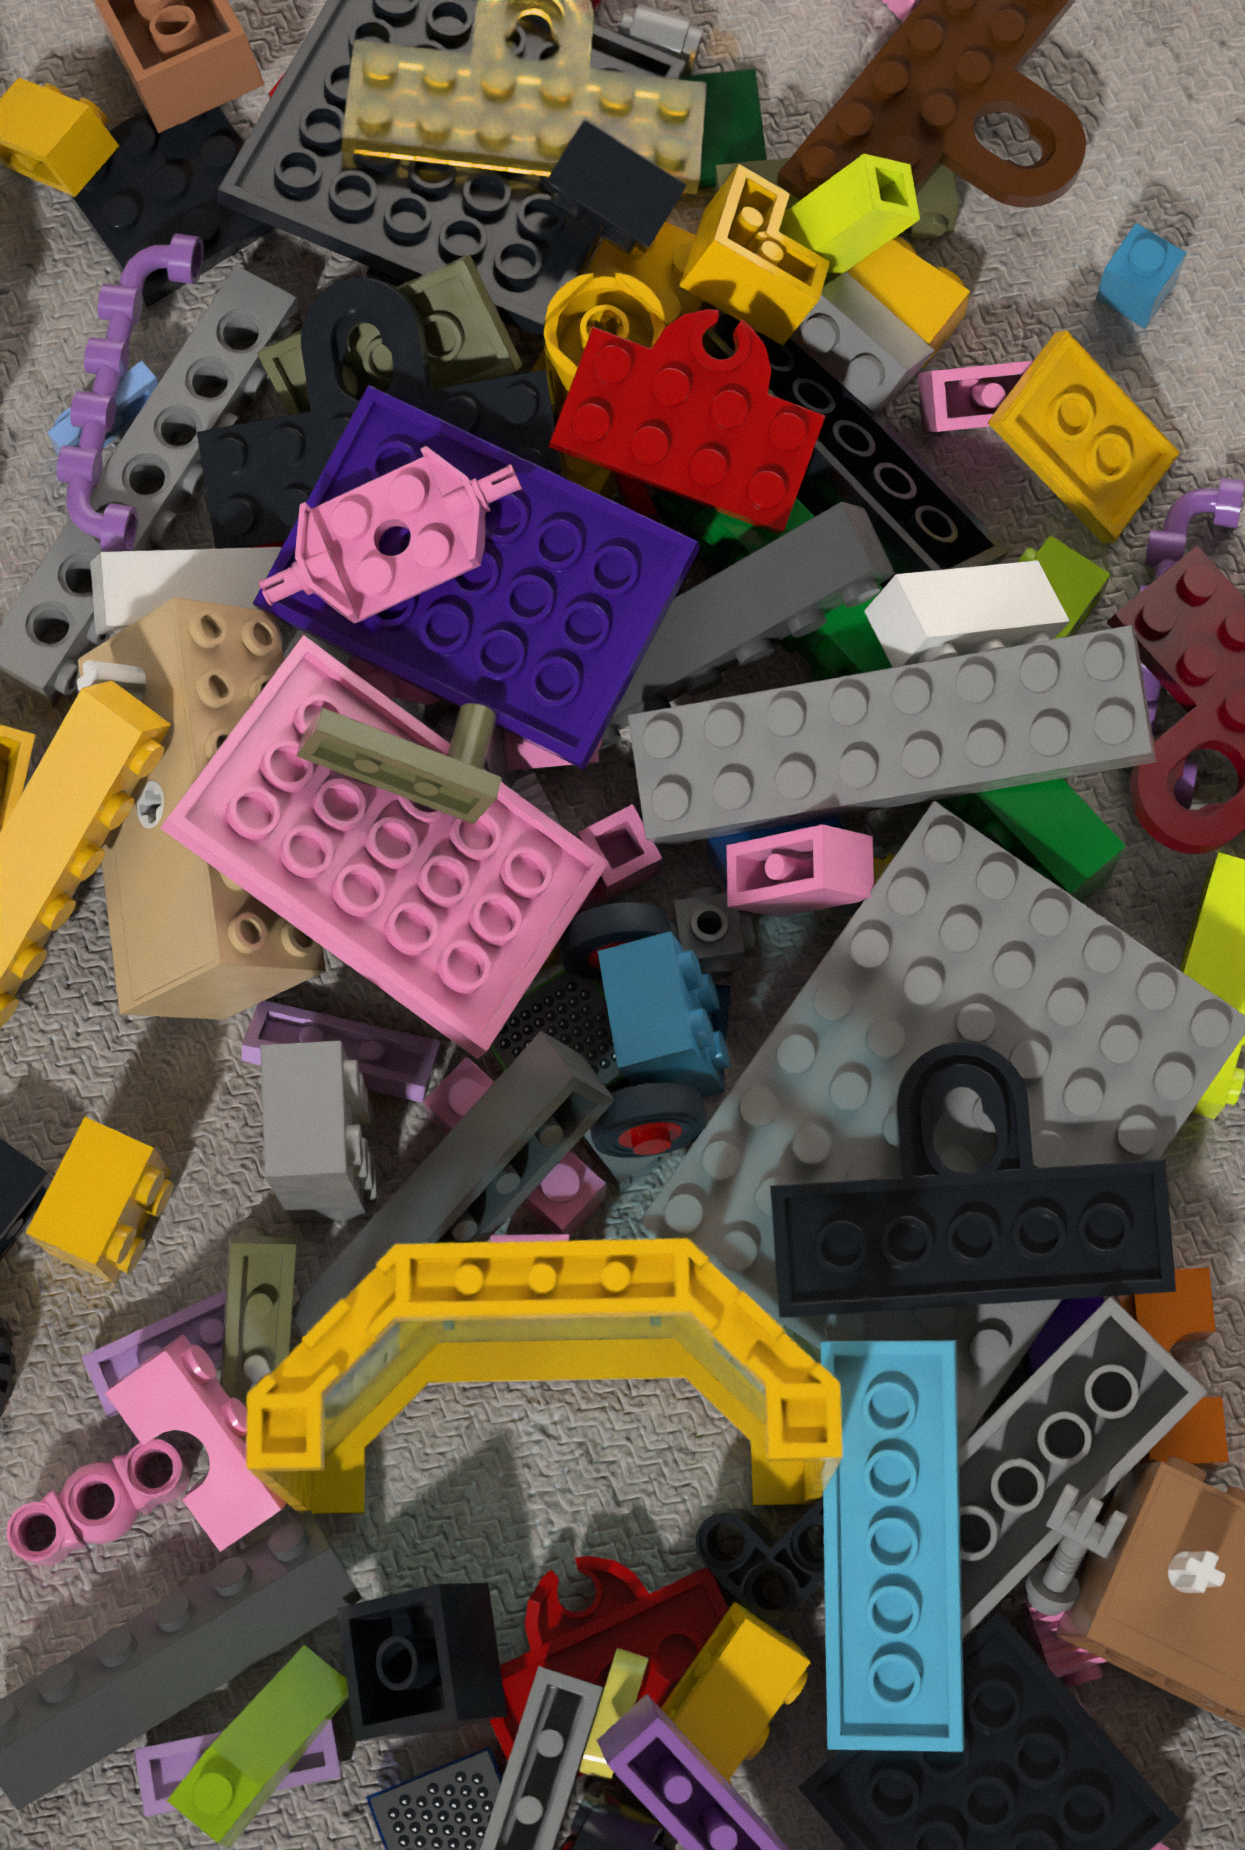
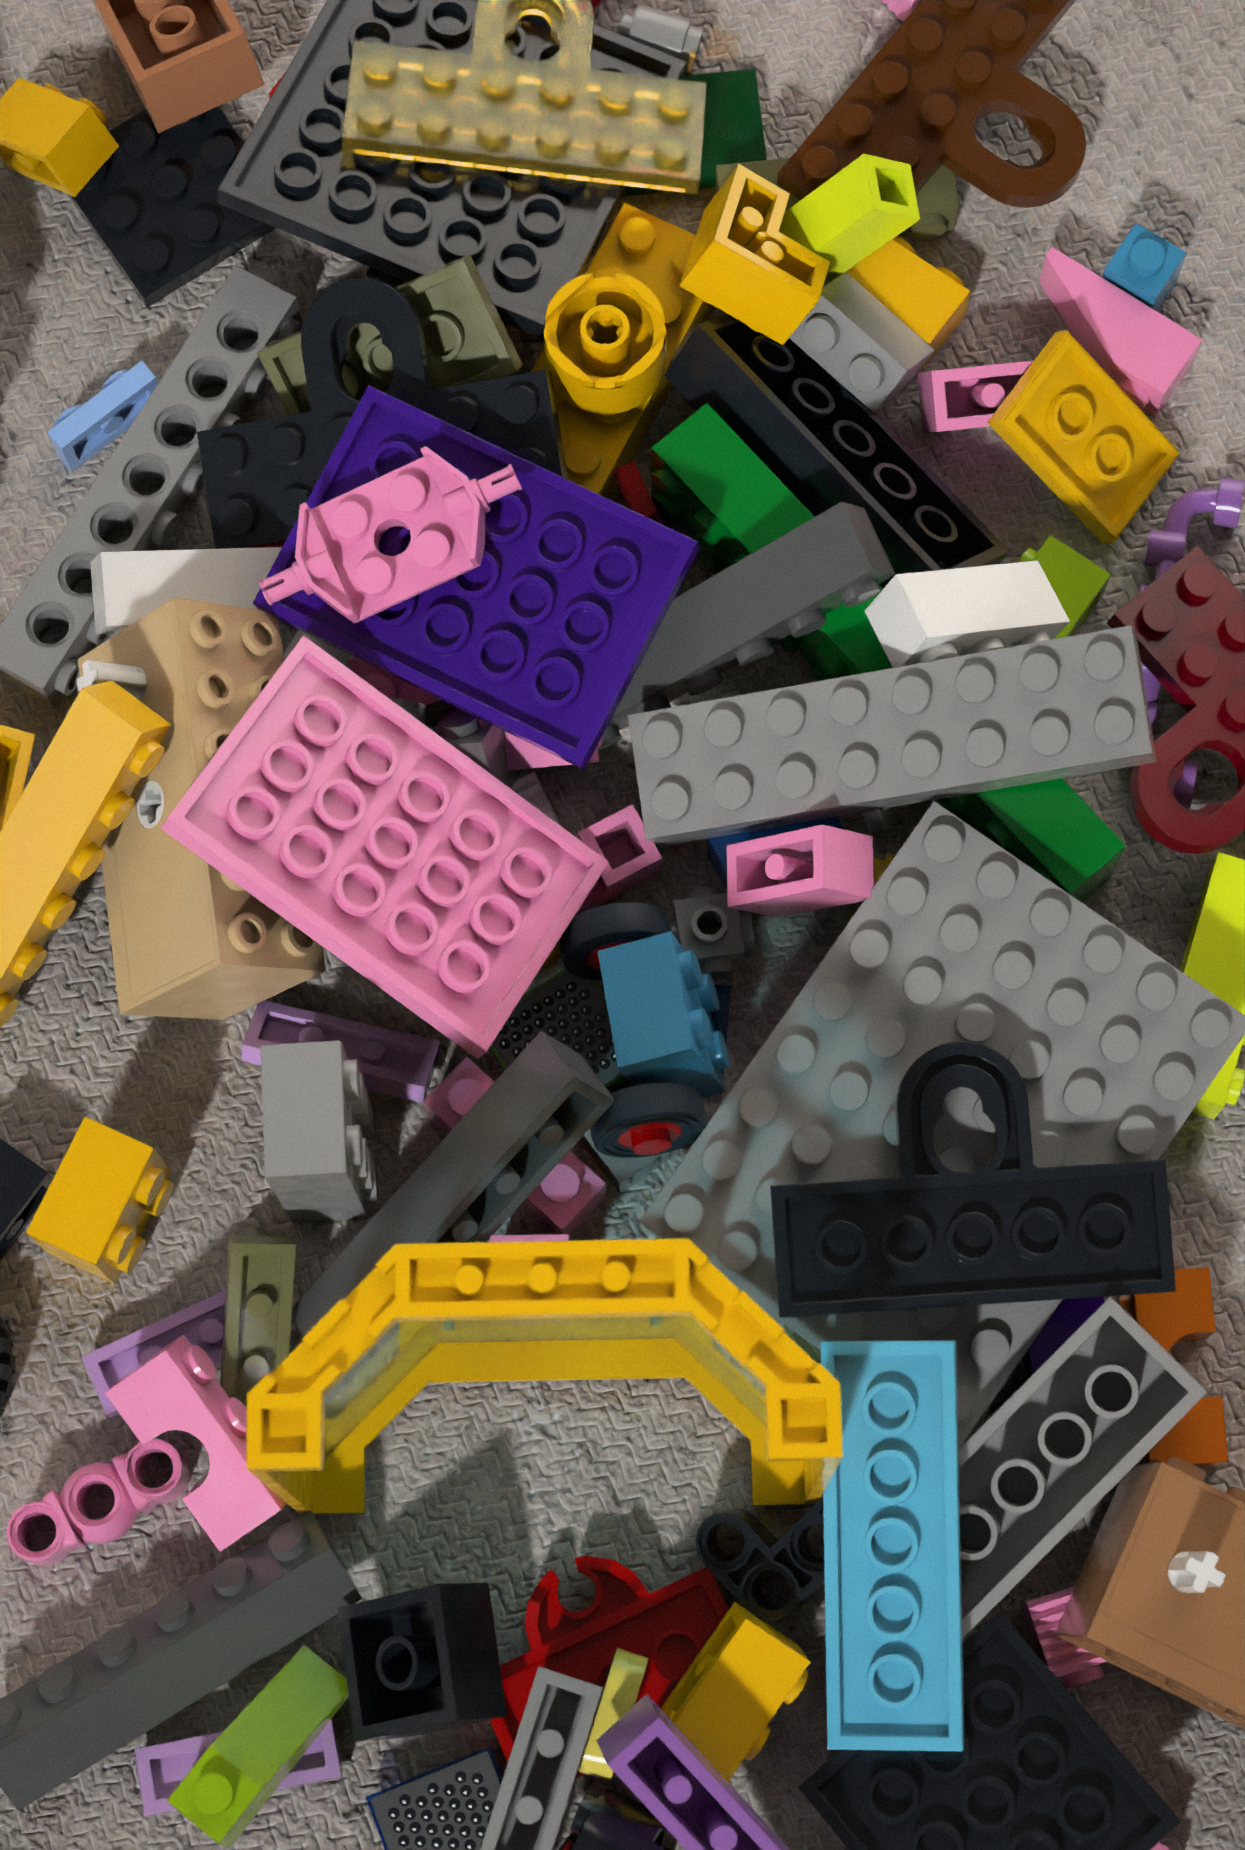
(109, 361): medium lavender bar -> none
(442, 782): olive piece -> none
(613, 188): black brick -> none
(690, 420): red plate -> none
(1052, 1584): light grey hinge -> none
(1123, 335): none -> bright pink slope

